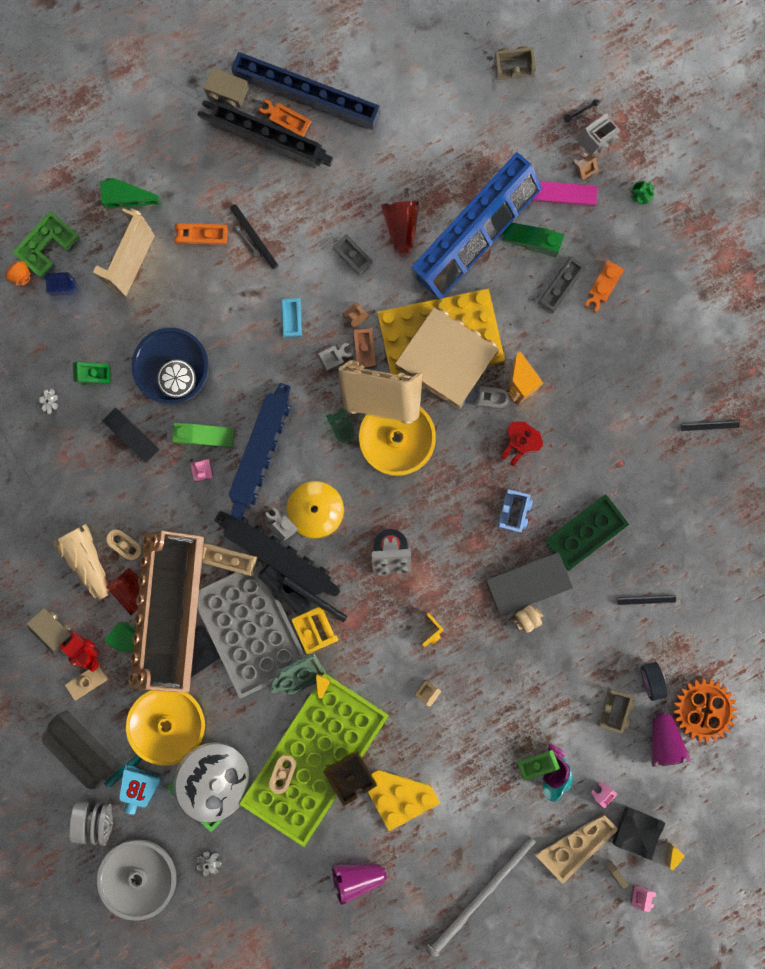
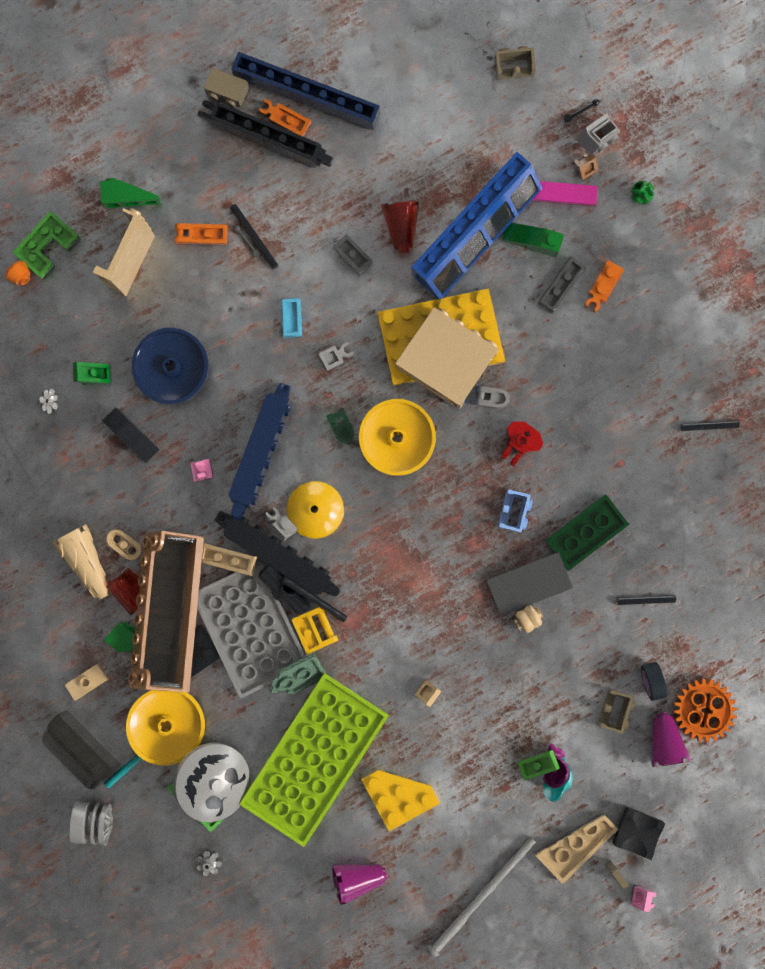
(49, 630): dark tan brick -> none
(60, 284): clear blue brick -> none
(81, 652): red hinge -> none
(136, 880): light grey dish -> none
(137, 787): medium azure torso -> none
(176, 378): dish -> none
(203, 435): bright green slope -> none
(282, 773): tan plate -> none
(322, 684): yellow slope -> none
(350, 776): dark brown piece -> none
(355, 315): medium nougat tile -> none
(365, 347): nougat plate -> none
(380, 392): tan windscreen -> none
(391, 553): light grey plate -> none
(435, 636): yellow bracket -> none
(522, 379): light orange slope -> none
(606, 795): bright pink tile -> none
(674, 857): yellow slope -> none

